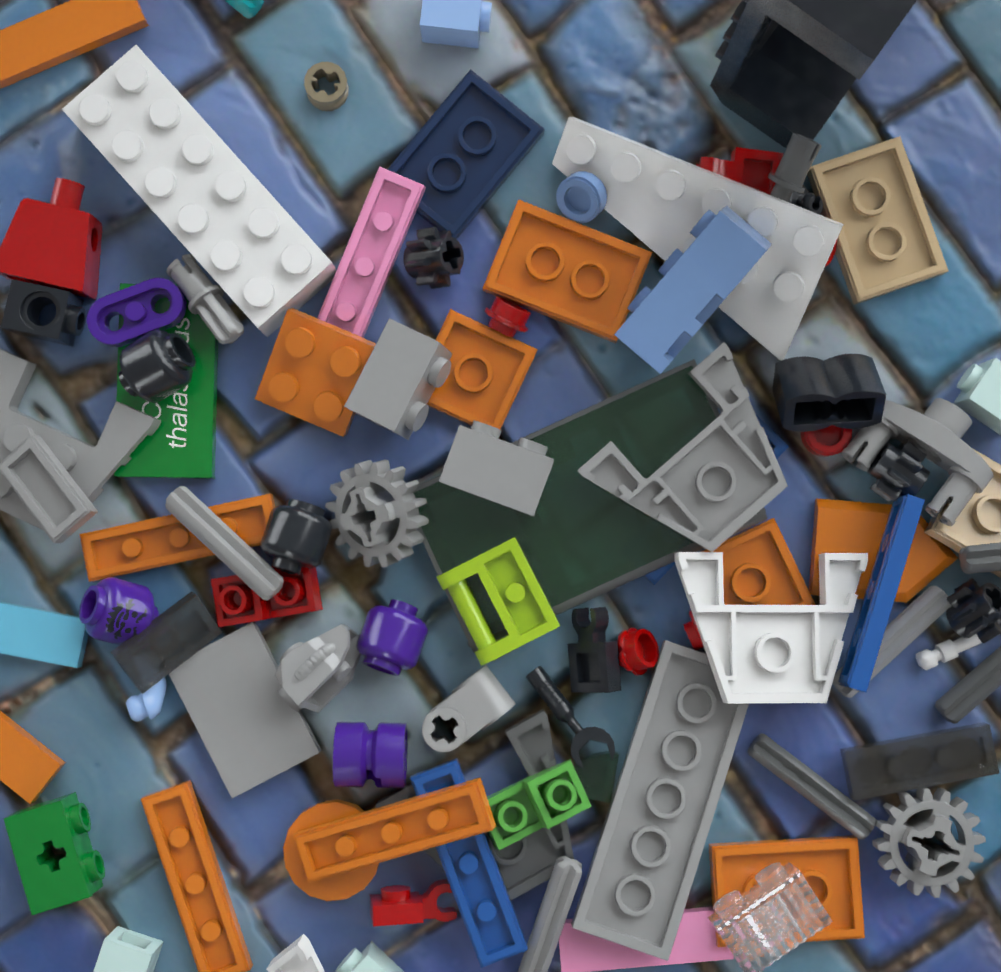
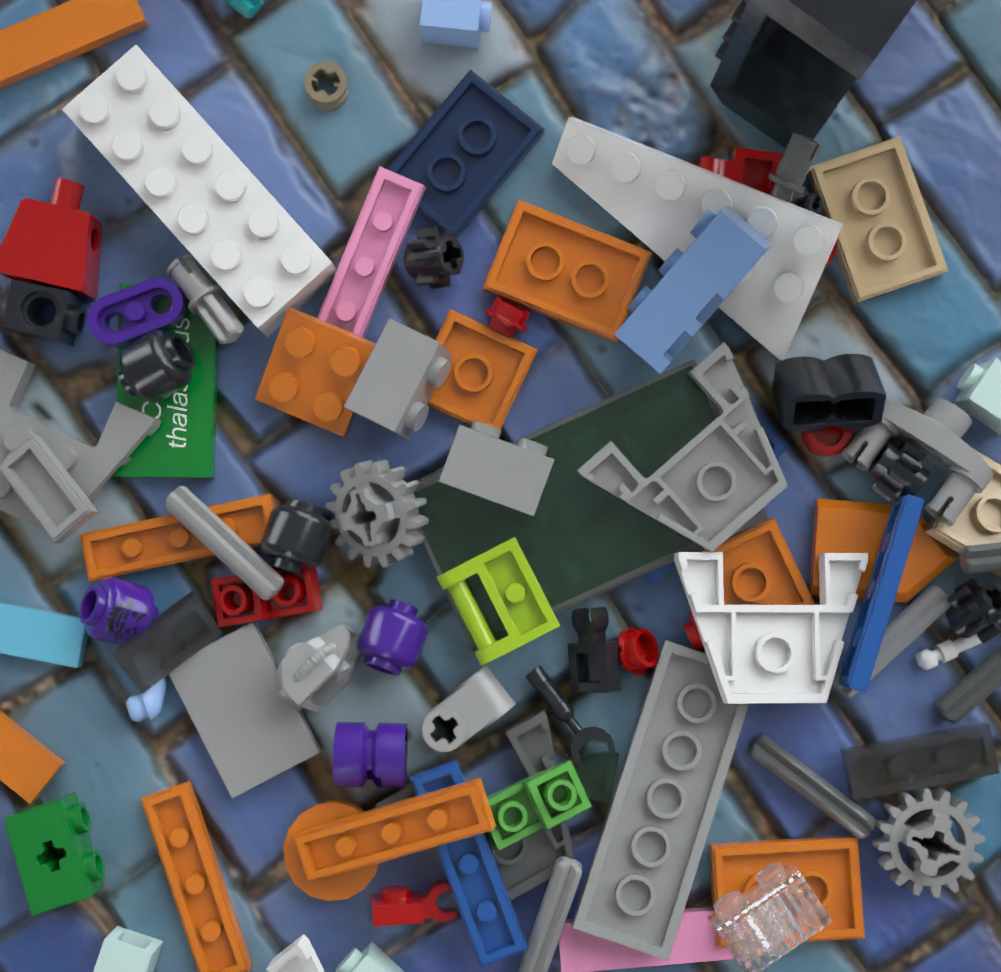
(581, 197): medium blue tile -> none

